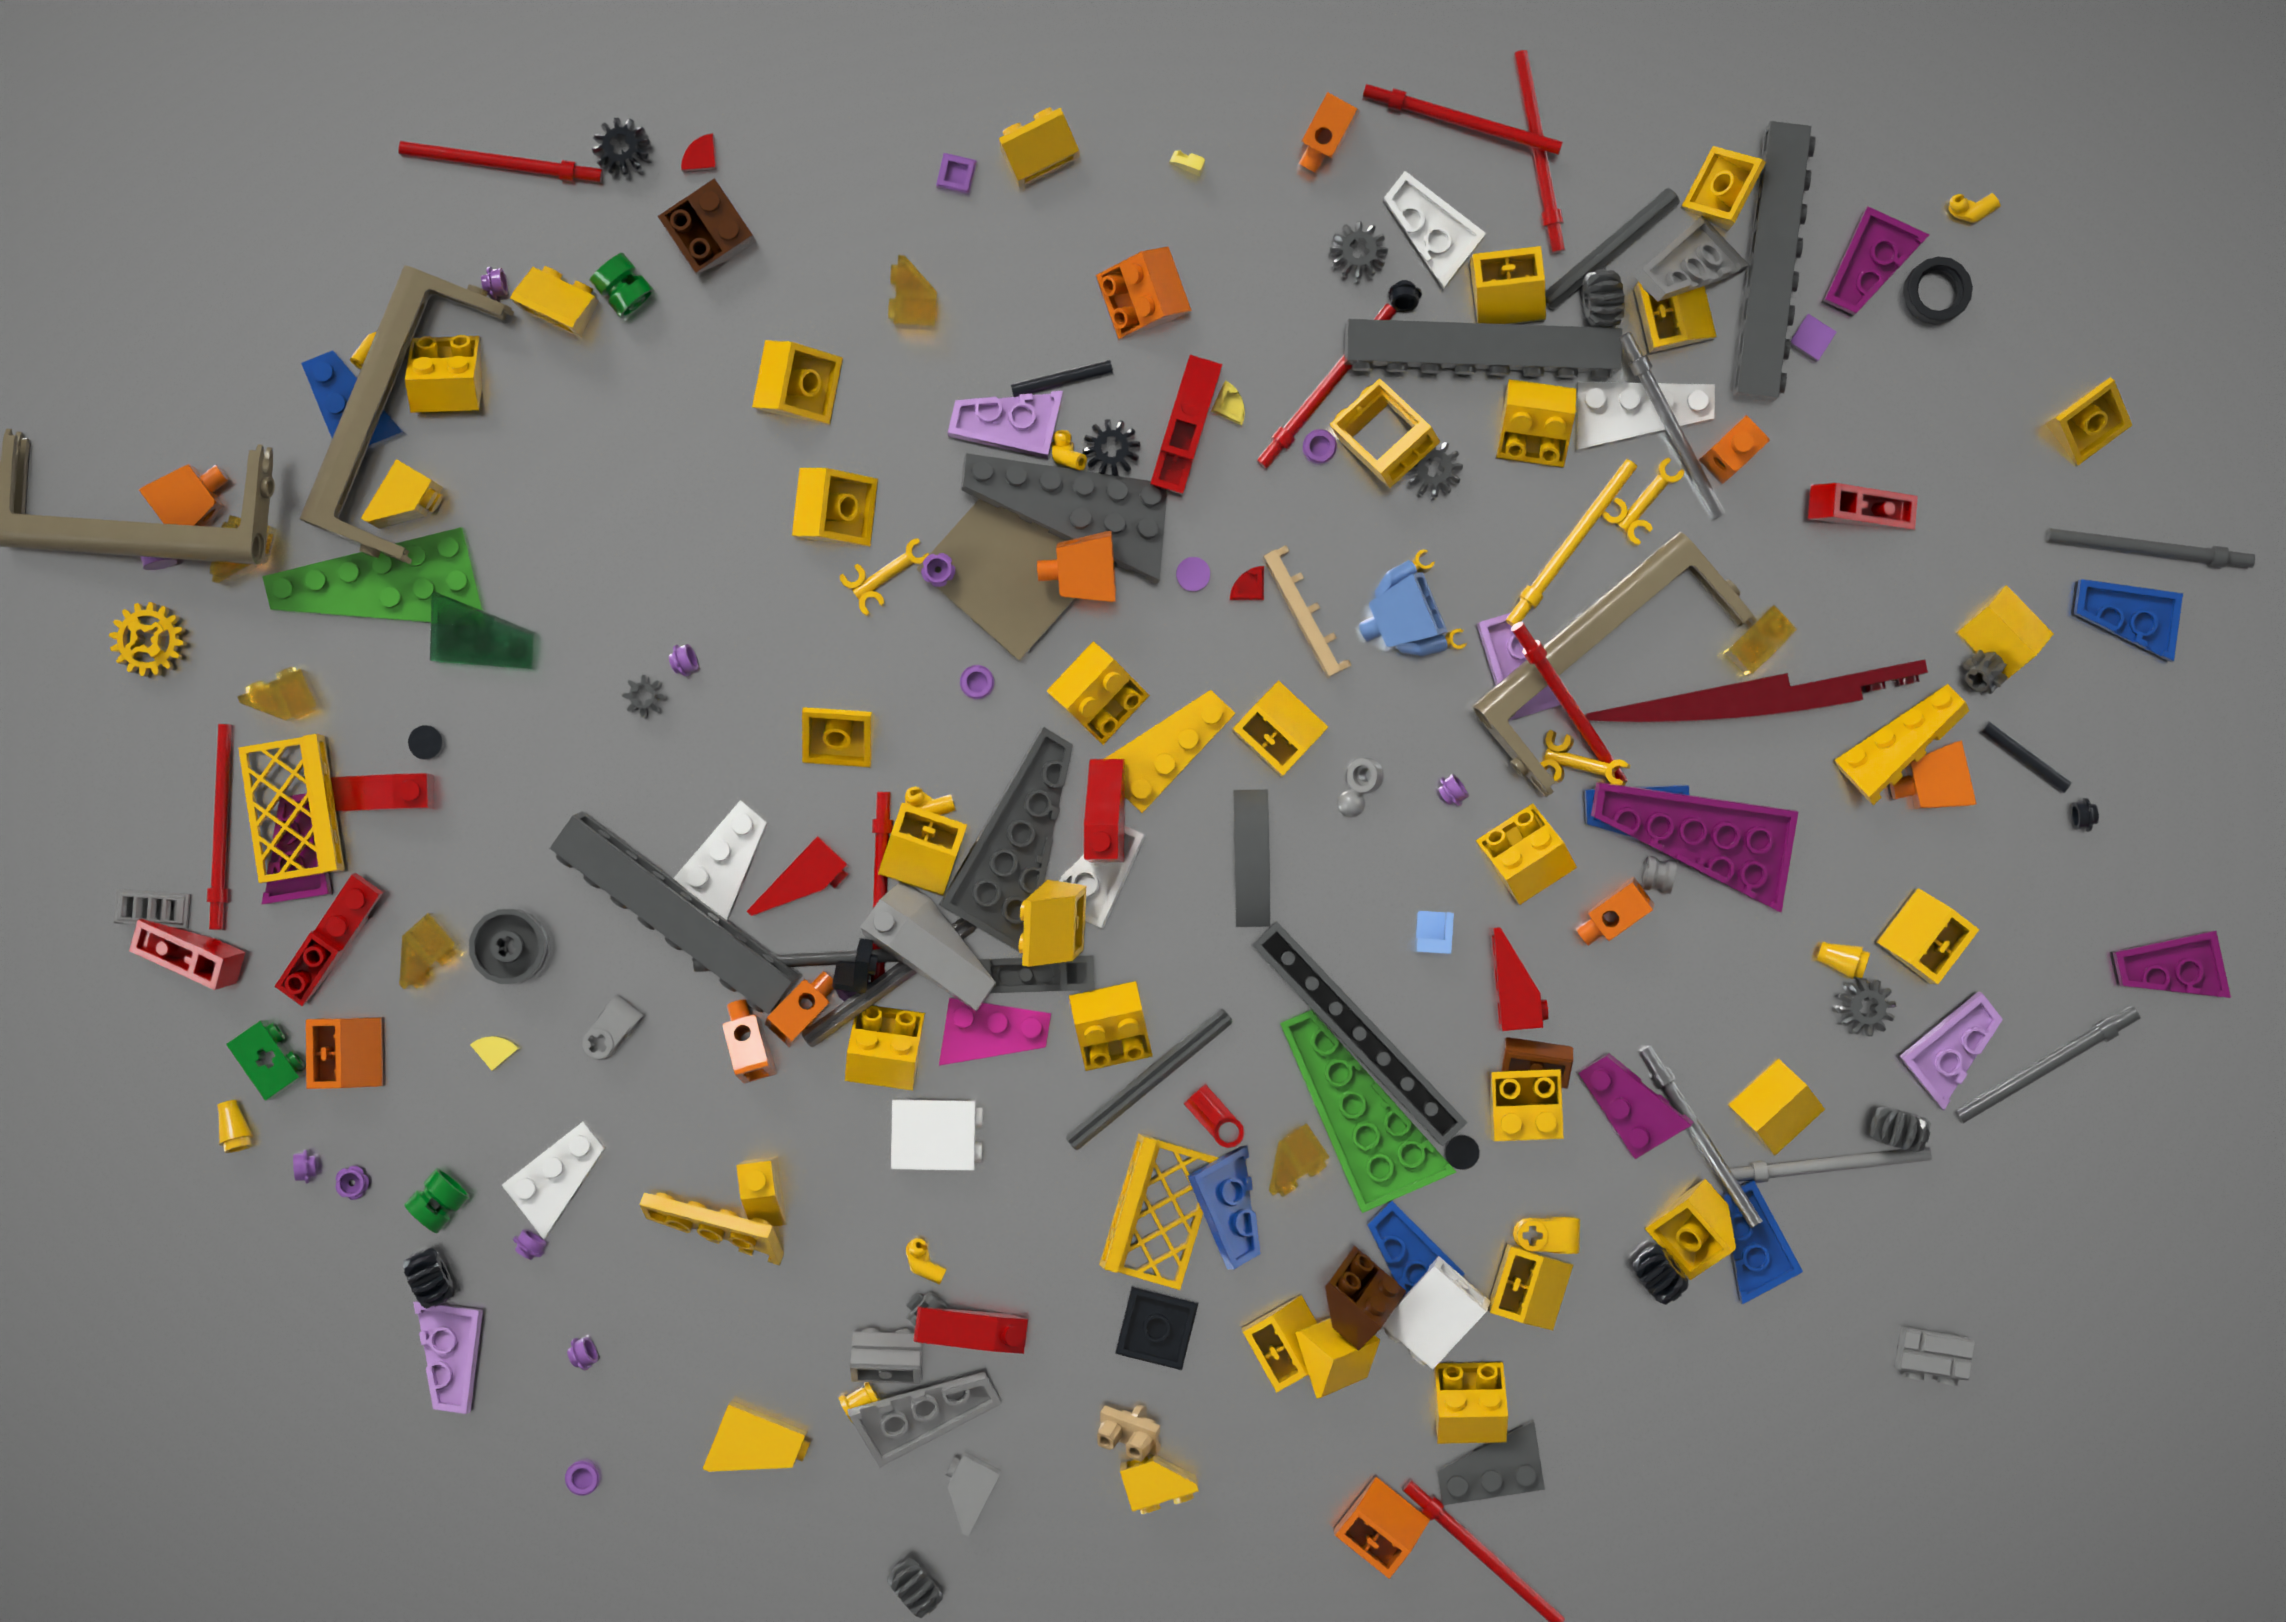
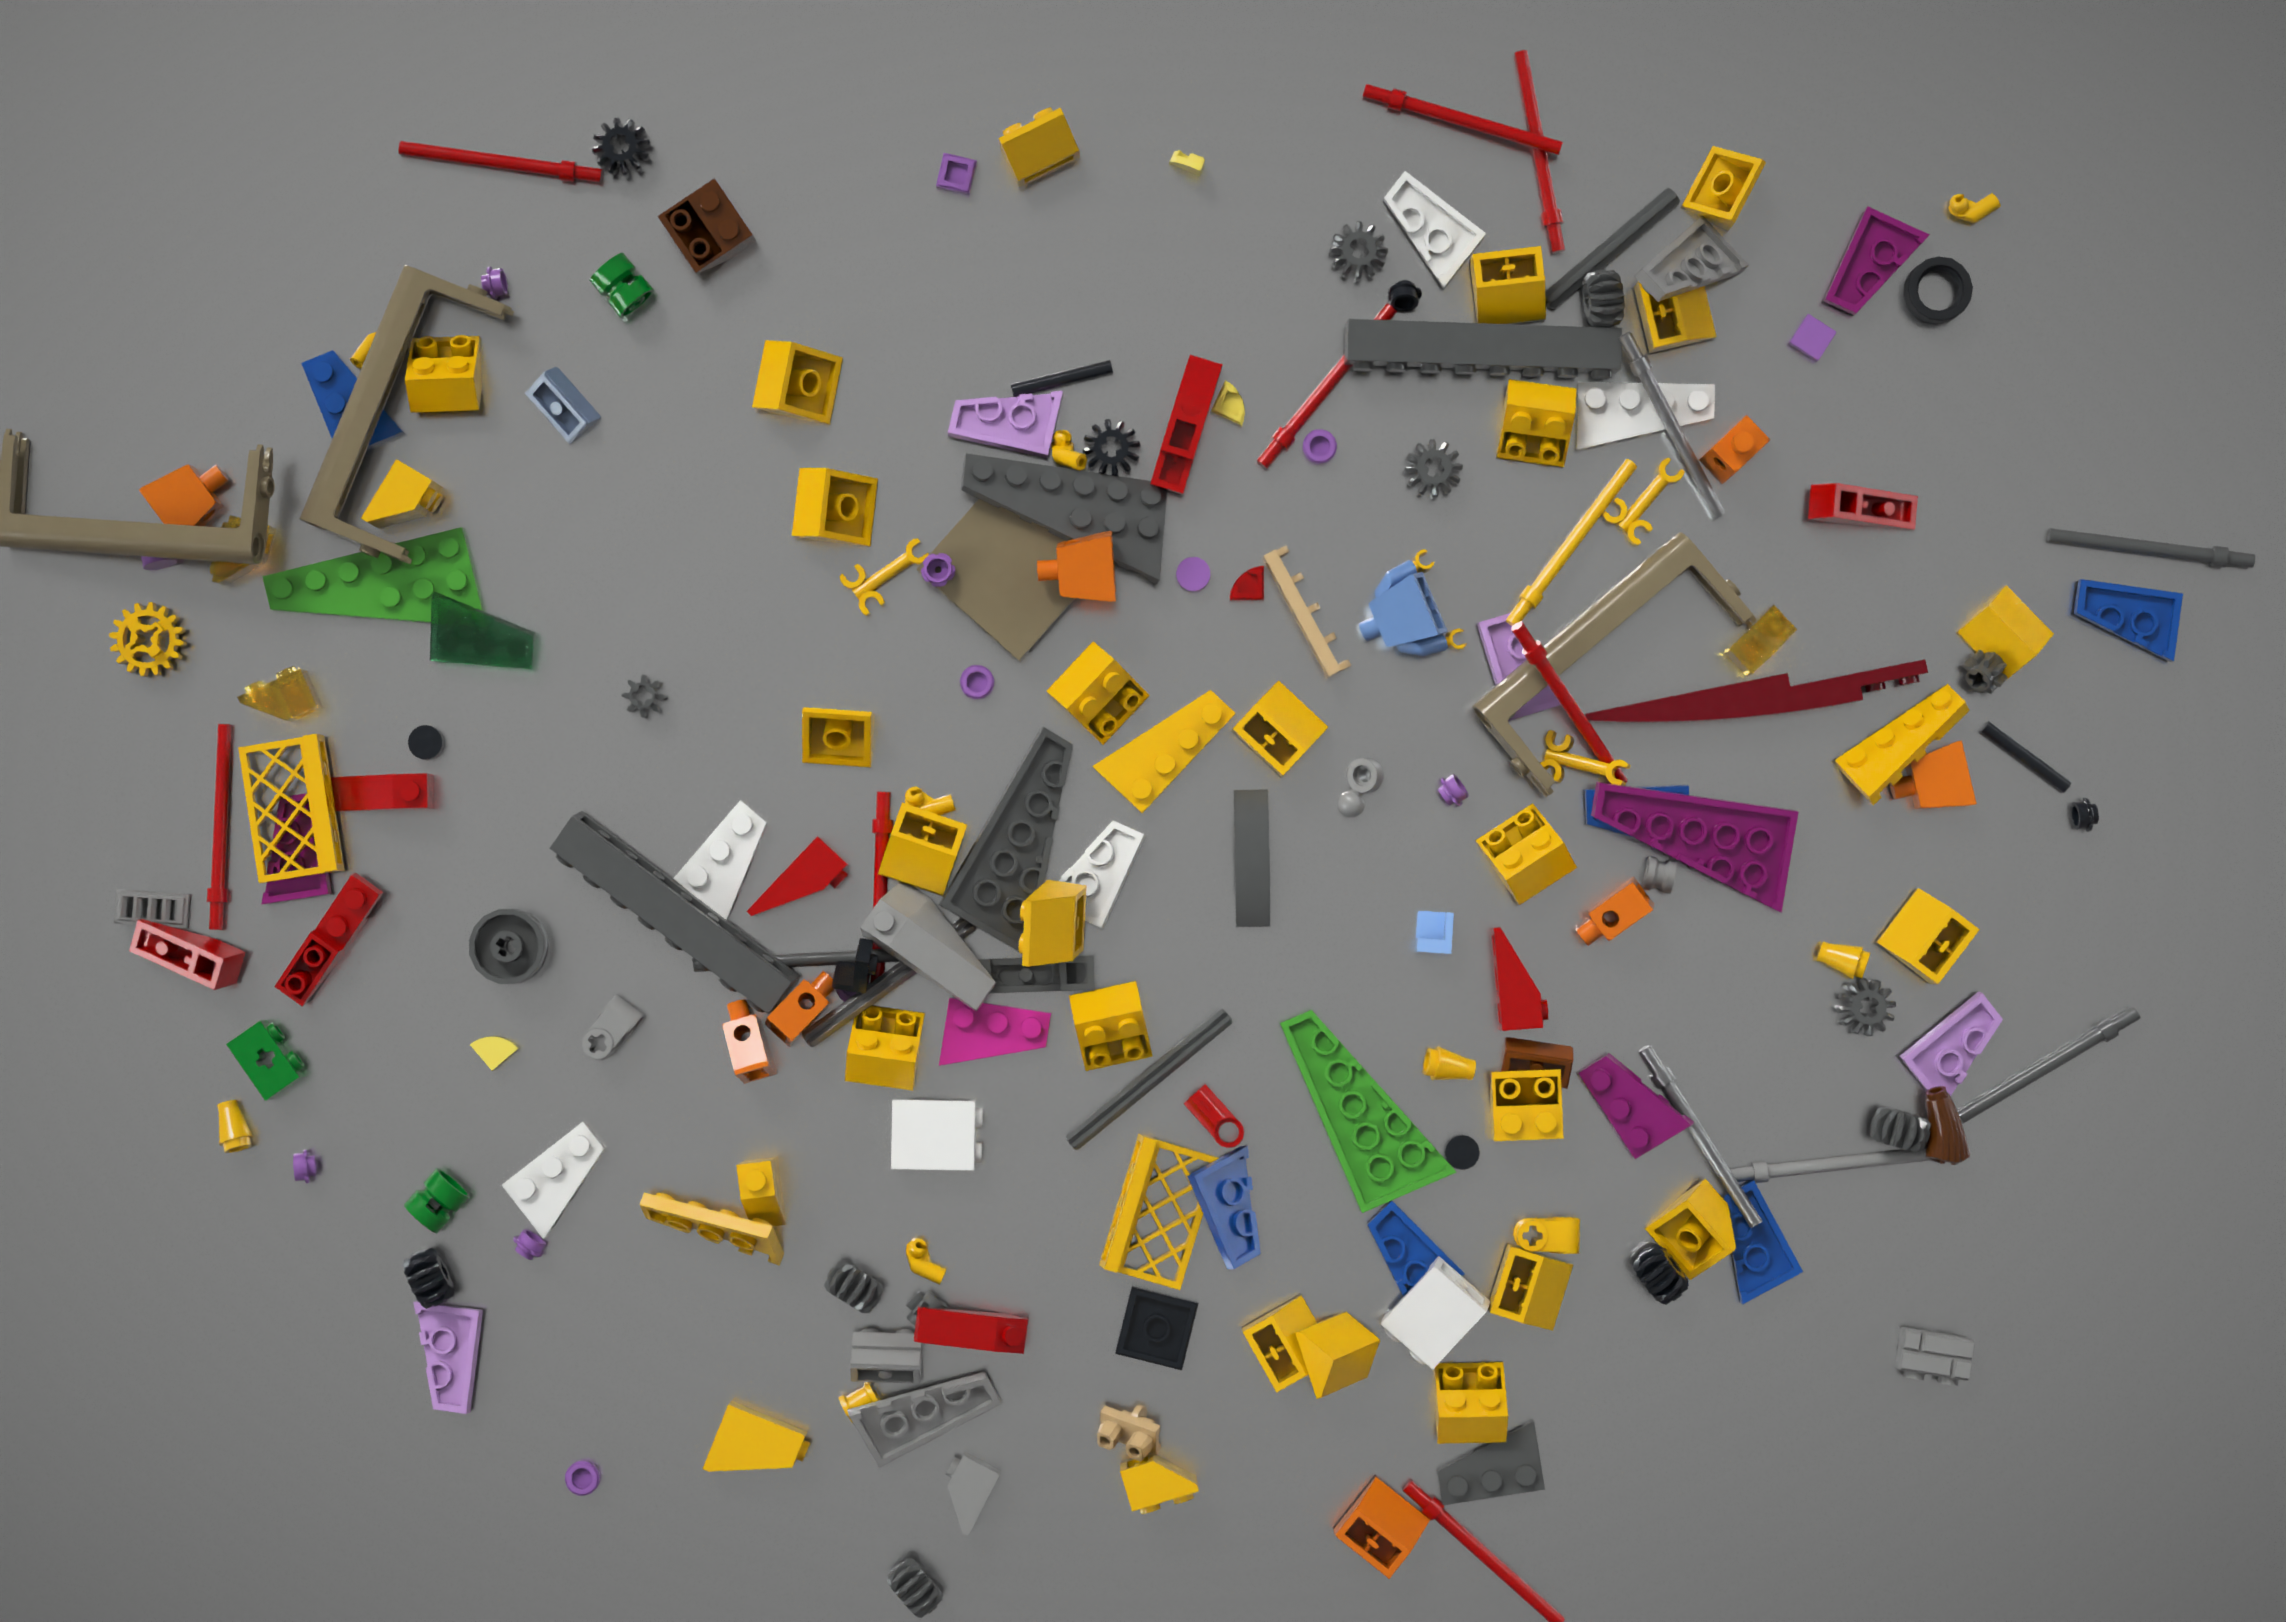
(342, 1182): medium lavender plate -> none
(344, 1053): orange slope -> none
(424, 948): clear yellow slope -> none
(556, 300): yellow slope -> none
(562, 404): none -> sand blue slope
(582, 1353): medium lavender plate -> none
(683, 660): medium lavender plate -> none
(700, 155): red tile -> none
(854, 1287): none -> dark grey gear
(915, 298): clear yellow slope -> none
(1105, 811): red slope -> none
(1143, 292): orange slope -> none
(1294, 1157): clear yellow slope -> none
(1334, 116): orange torso -> none
(1359, 1033): dark grey brick -> none
(1361, 1298): reddish brown slope -> none
(1401, 455): yellow window -> none
(1446, 1065): none -> yellow cone
(1773, 261): dark grey brick -> none
(1777, 1106): yellow slope -> none
(1947, 1135): none -> reddish brown piece
(2091, 421): yellow slope -> none
(2176, 965): magenta wing -> none

